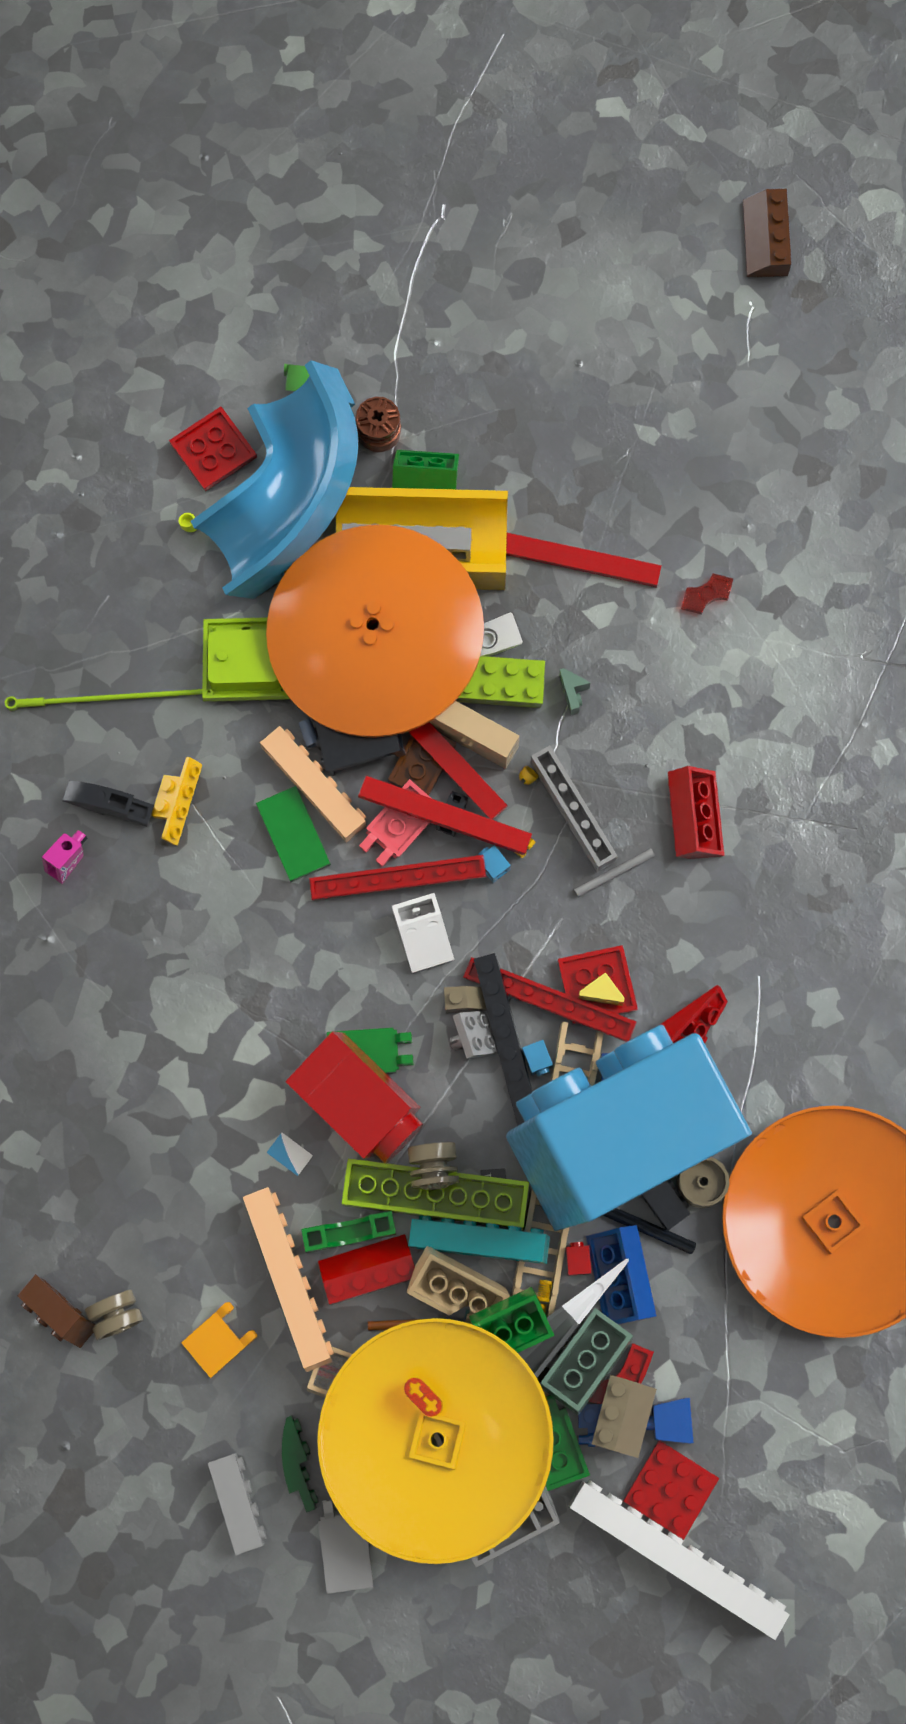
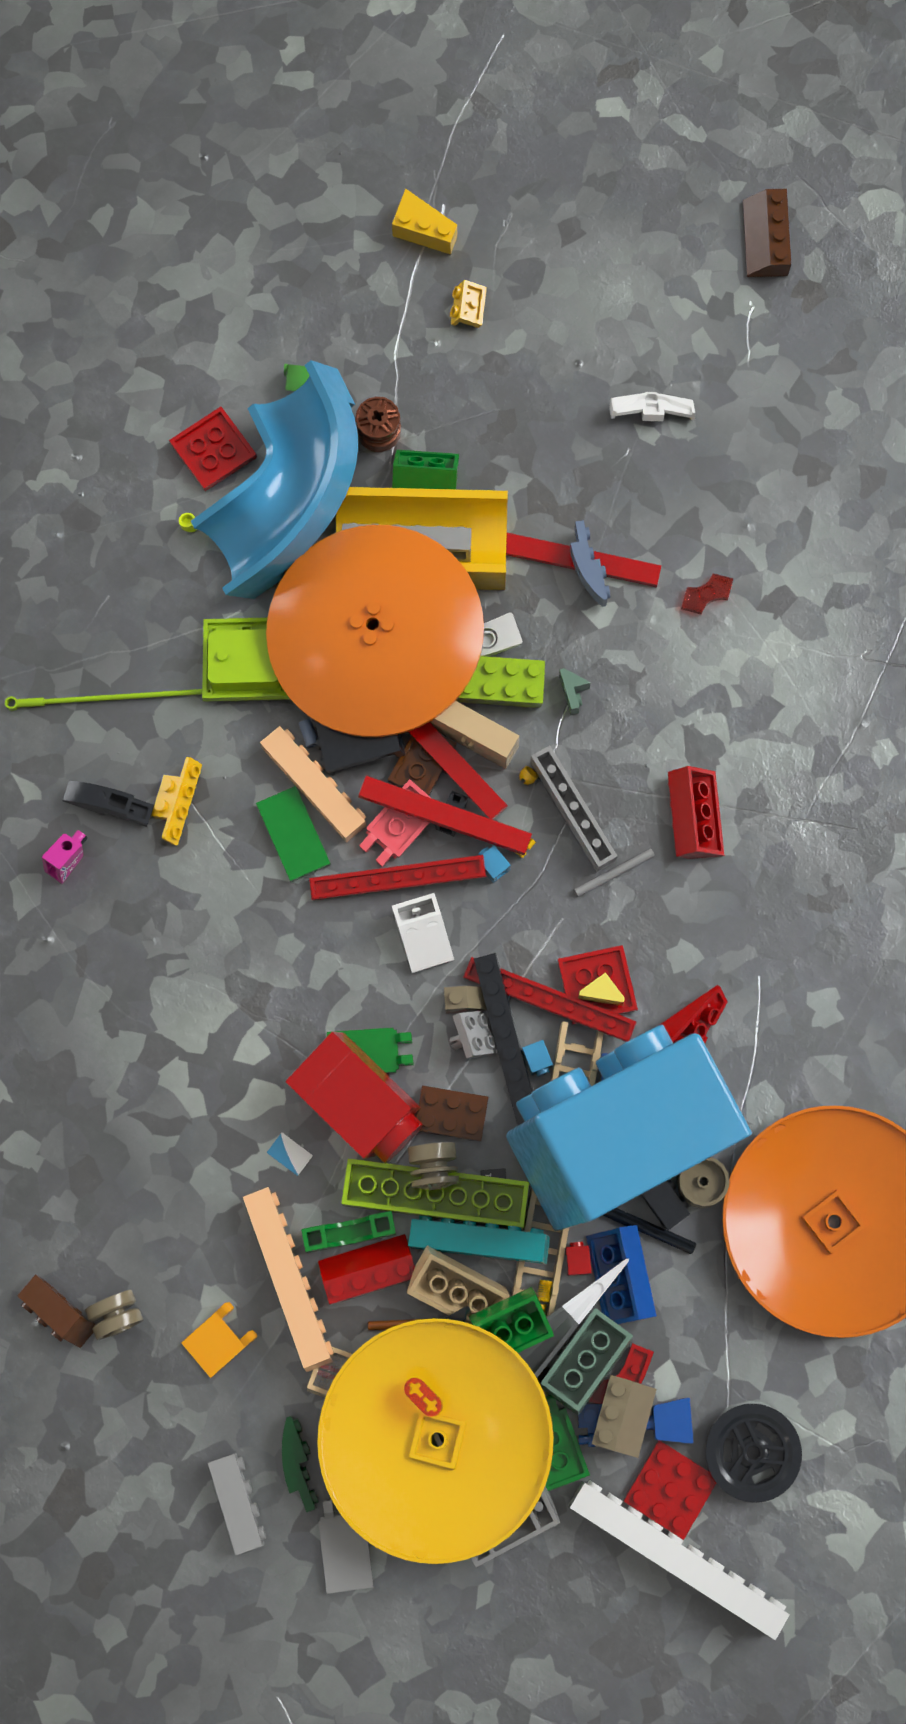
(423, 224): none -> yellow wedge
(452, 1113): none -> reddish brown plate
(468, 304): none -> yellow bracket
(588, 570): none -> sand blue slope
(652, 406): none -> white plate
(782, 1455): none -> black gear

